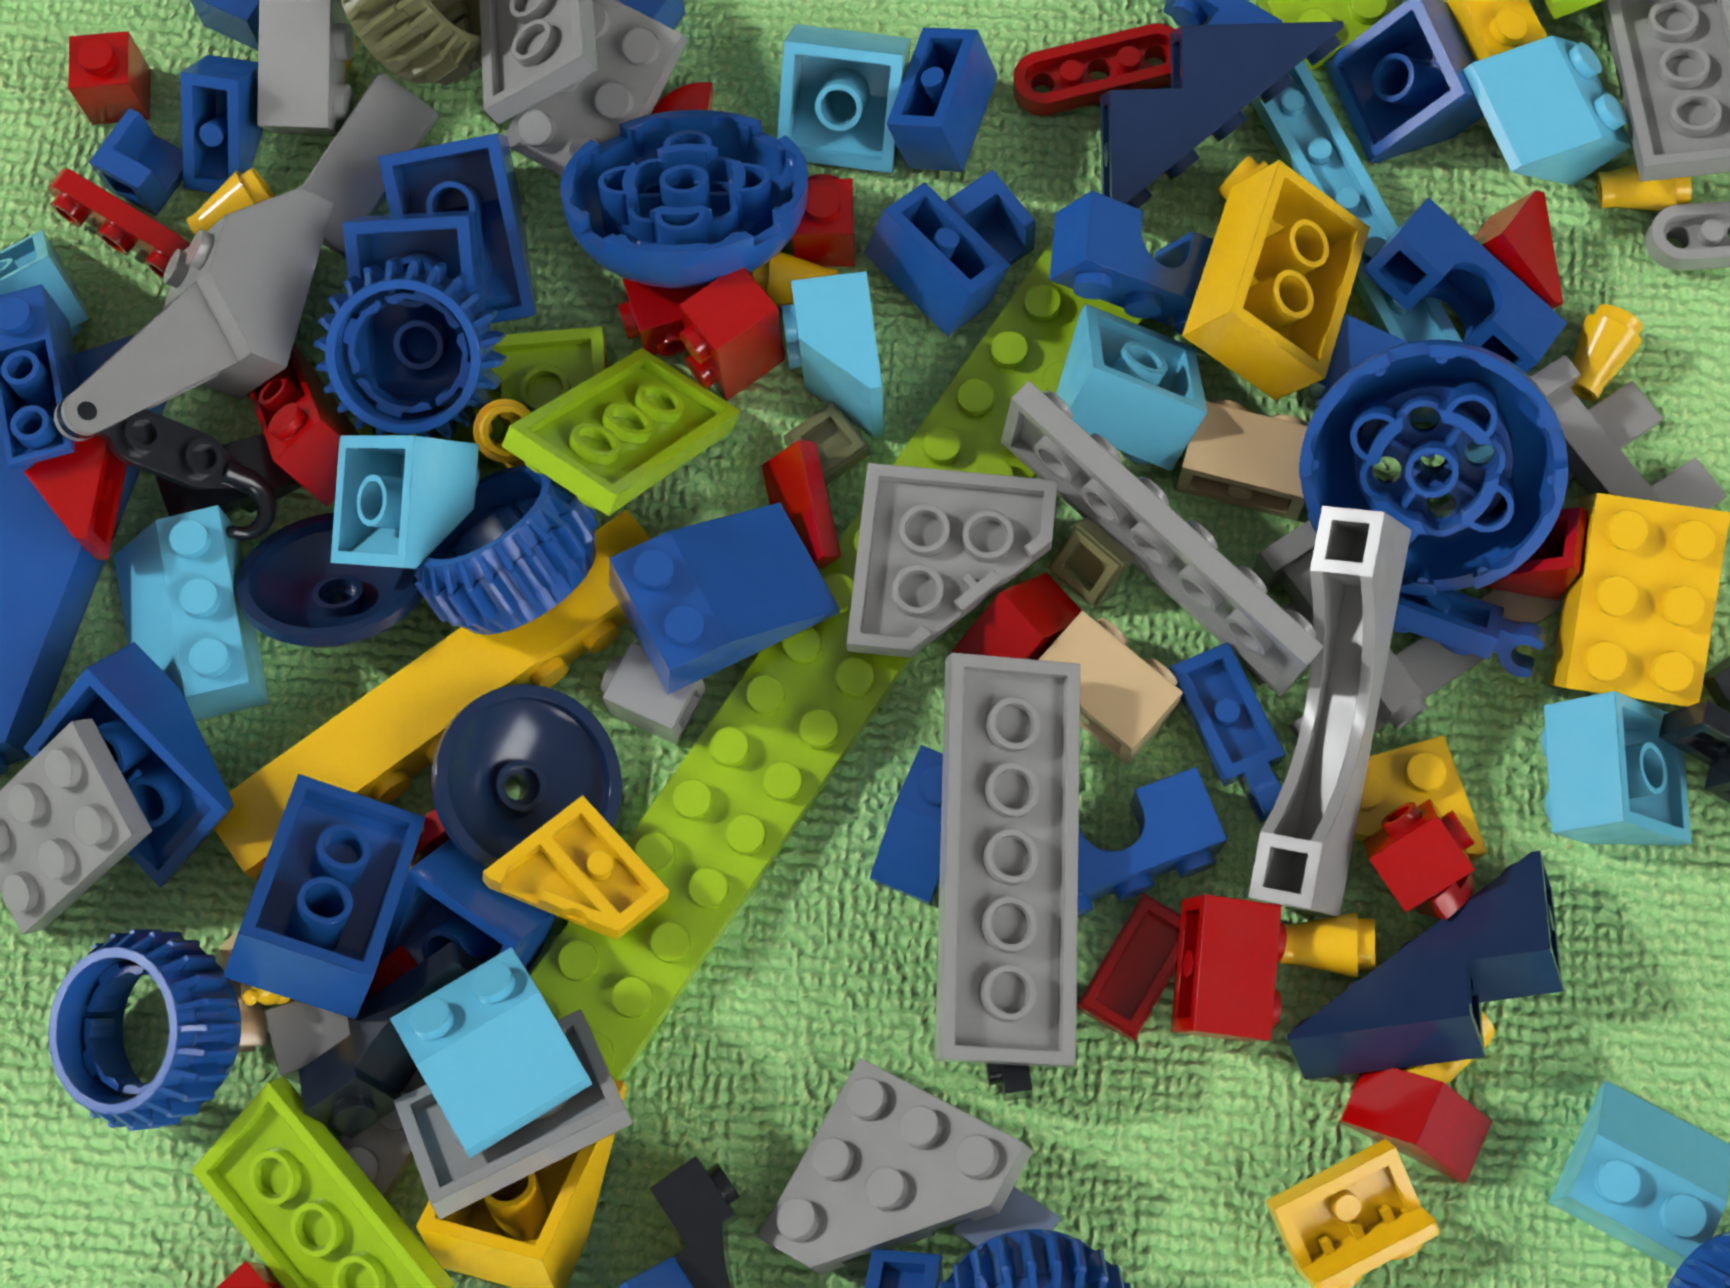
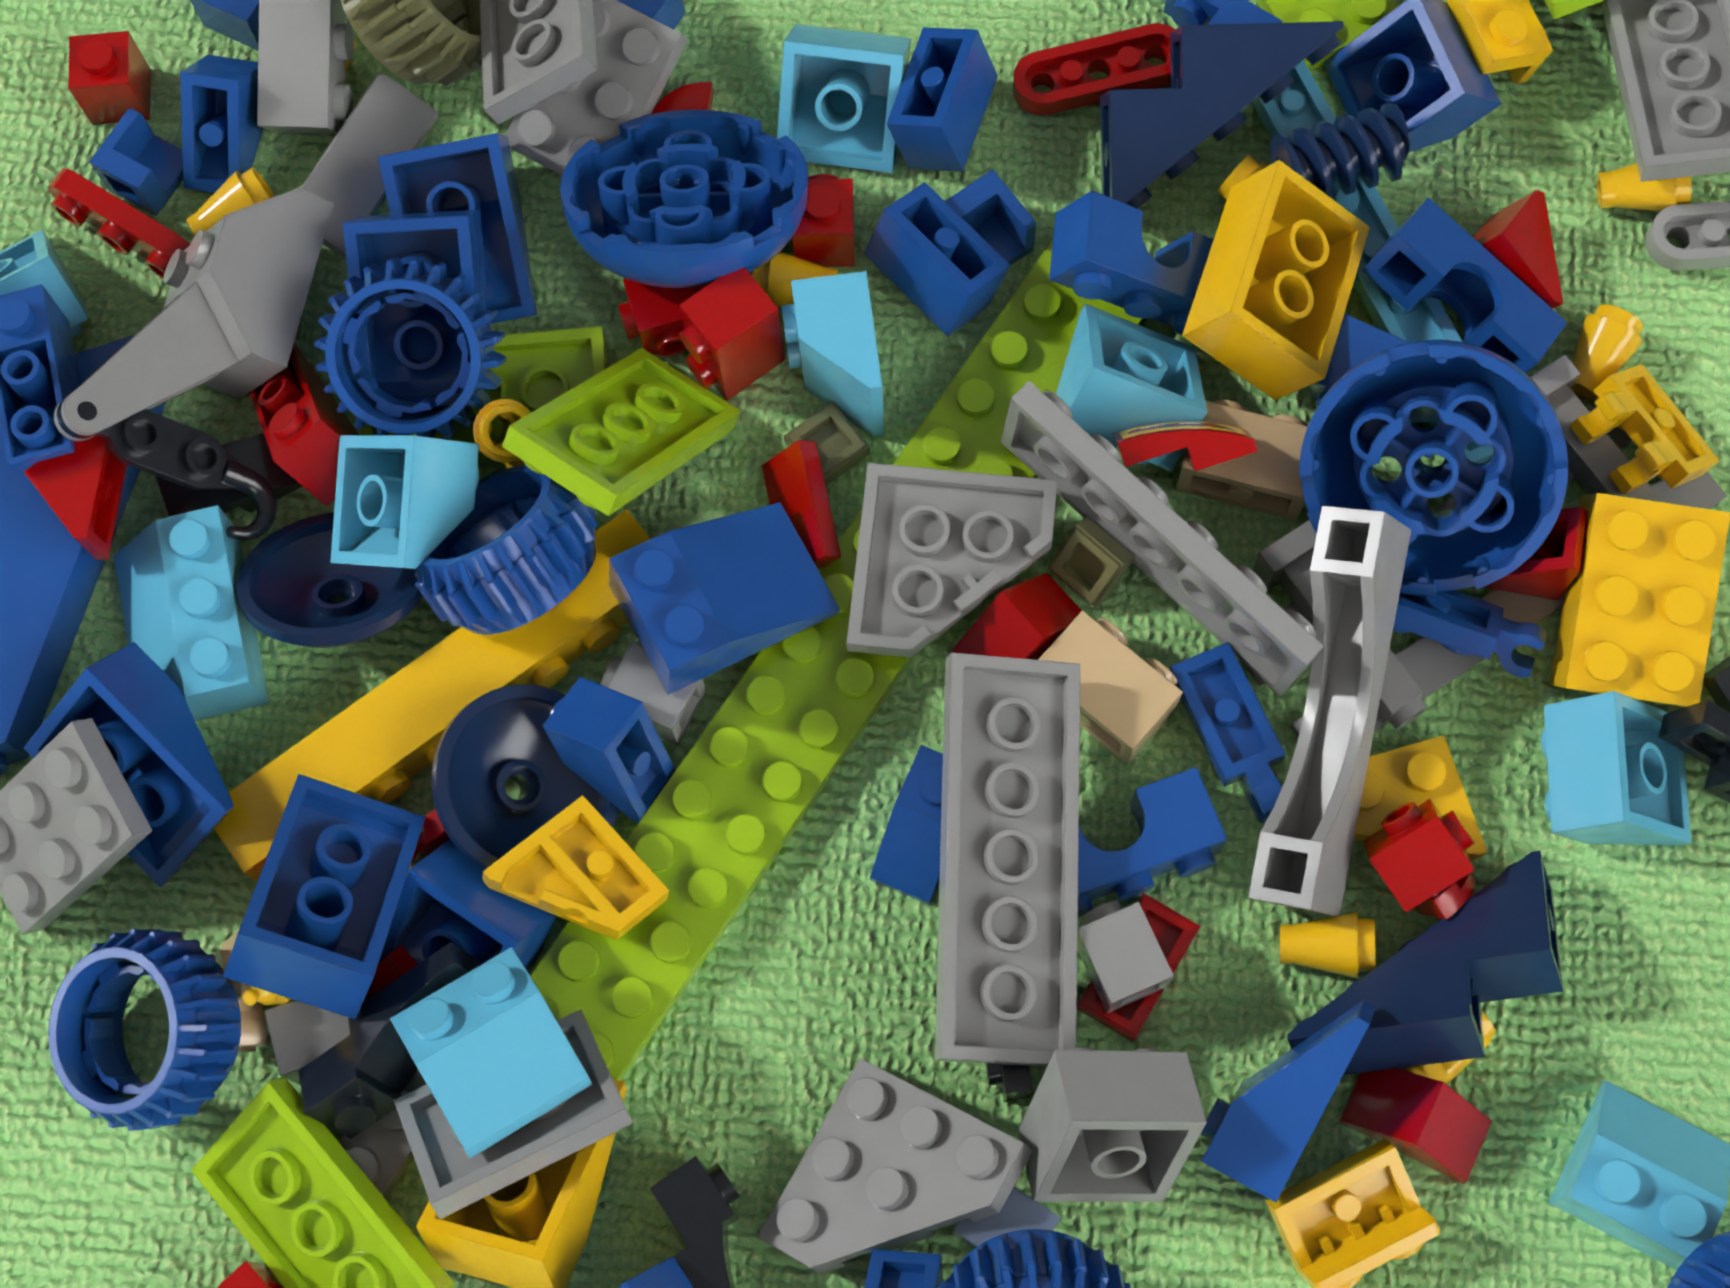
(610, 745): none -> blue slope
(1111, 1125): none -> light grey brick
(1121, 954): none -> light grey brick
(1203, 442): none -> red slope
(1228, 968): red brick -> none
(1280, 1106): none -> blue slope
(1347, 149): none -> dark blue piece
(1549, 109): medium azure slope -> none
(1663, 435): none -> yellow plate

